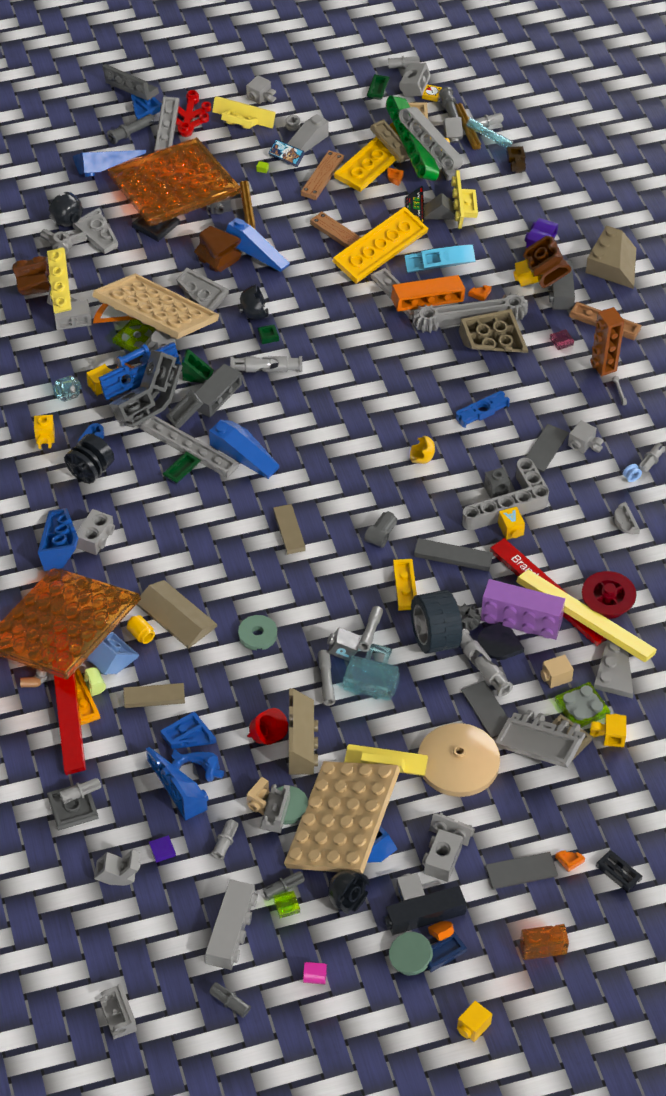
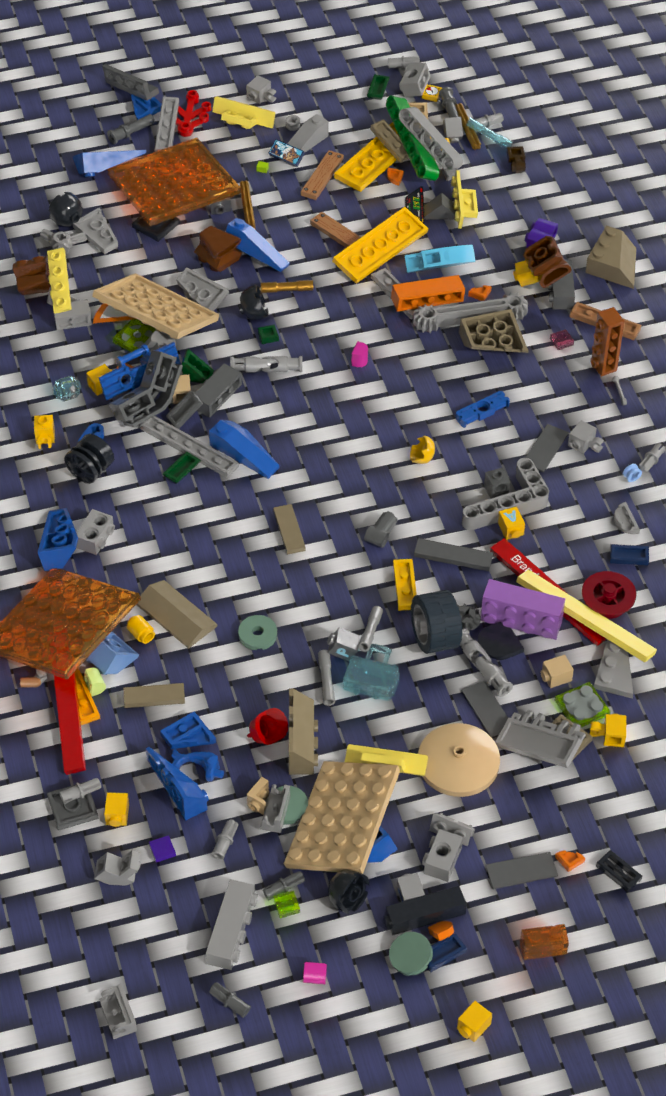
(116, 809): none -> yellow brick
(182, 388): none -> tan brick
(271, 287): none -> pearl gold piece
(359, 355): none -> dark pink brick
(629, 554): none -> dark blue tile

